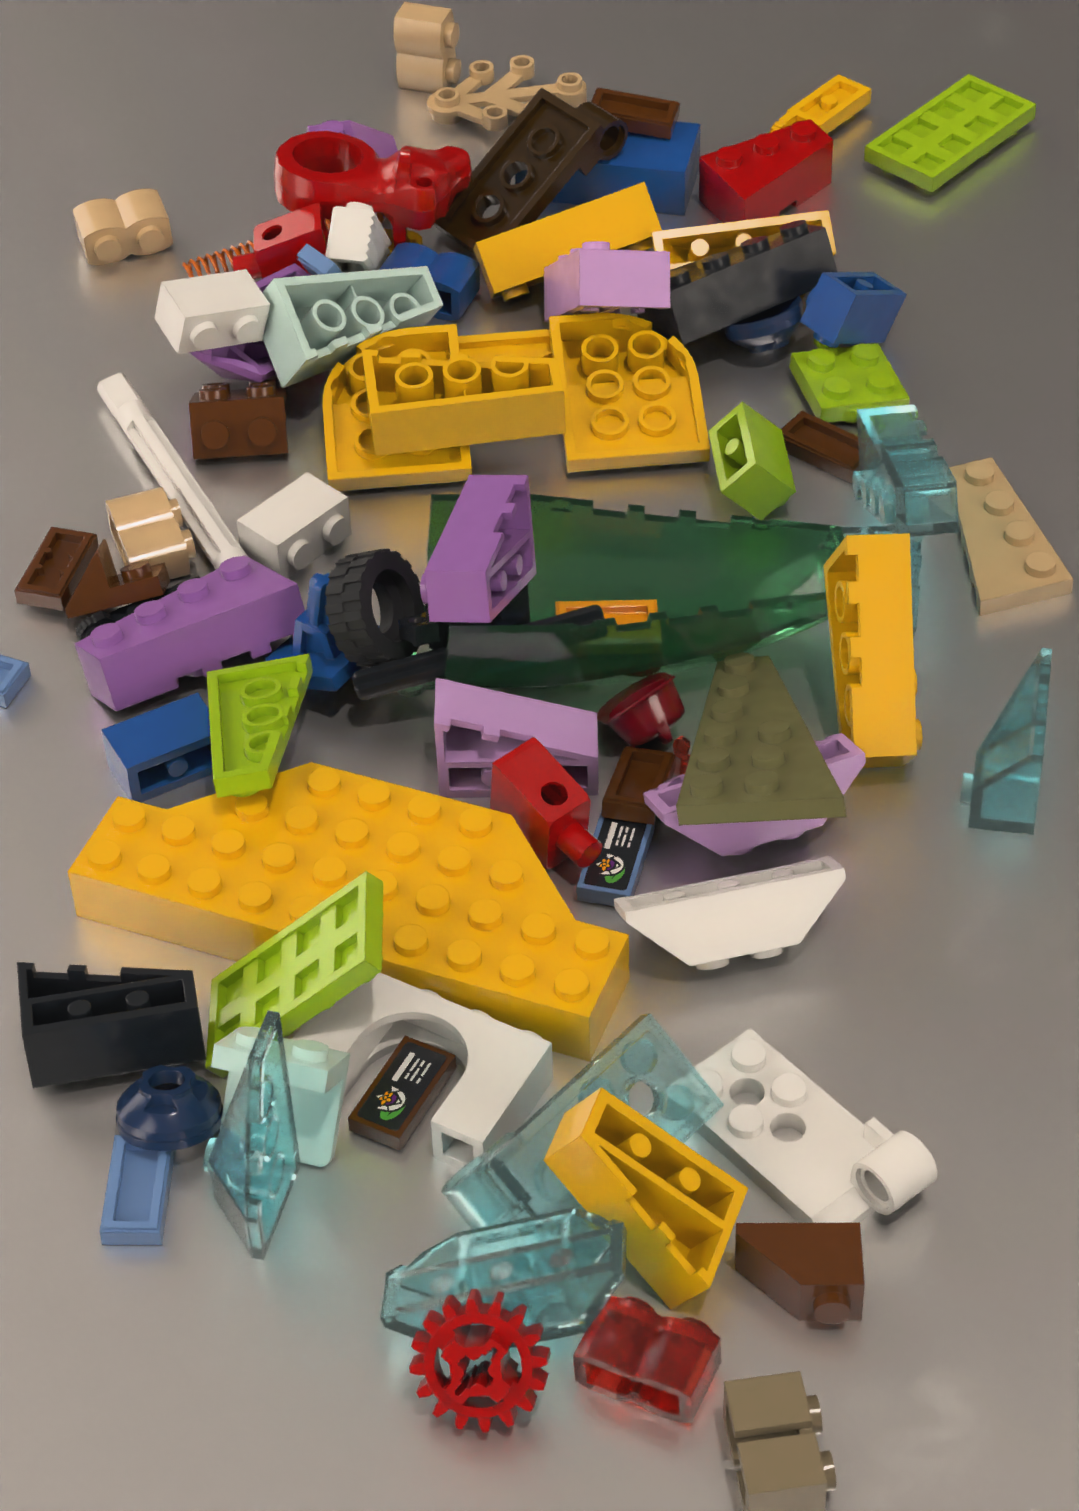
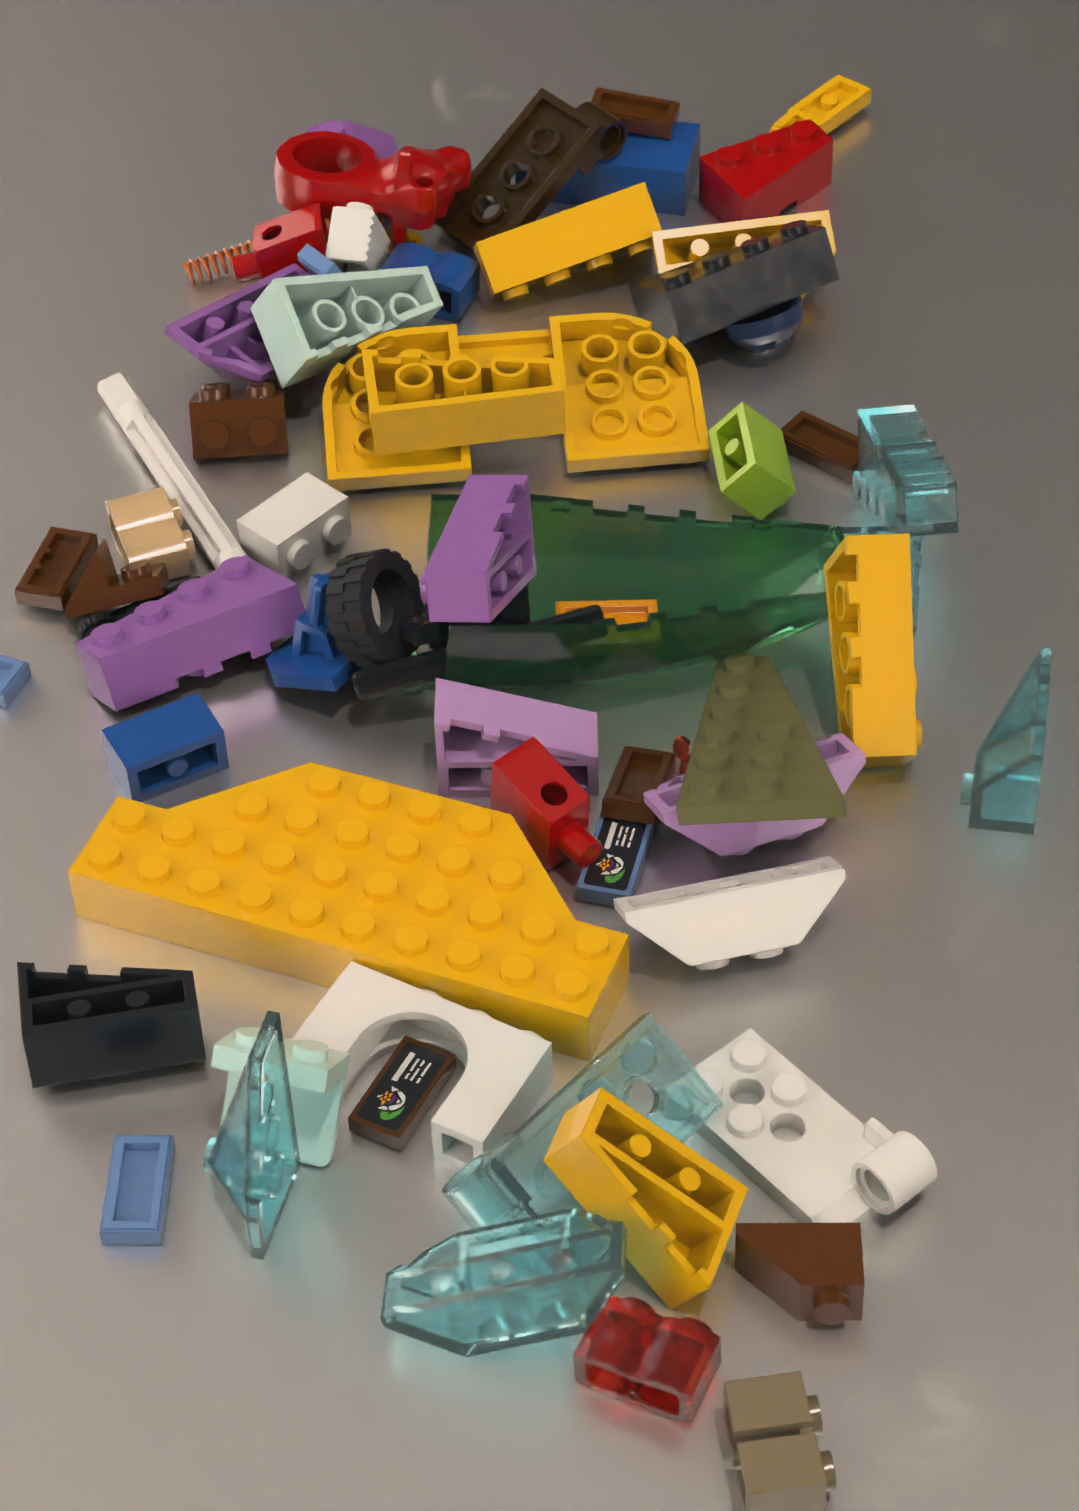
(122, 226): tan brick -> none
(168, 1109): dark blue piece -> none
(212, 311): white brick -> none
(252, 721): lime wing -> none
(302, 965): lime plate -> none
(426, 47): tan brick -> none
(494, 1379): red gear -> none
(503, 98): tan plant -> none
(606, 280): lavender wedge -> none
(644, 710): dark red piece -> none
(846, 380): lime plate -> none
(852, 308): blue brick -> none
(949, 132): lime plate -> none
(1003, 544): tan wing -> none

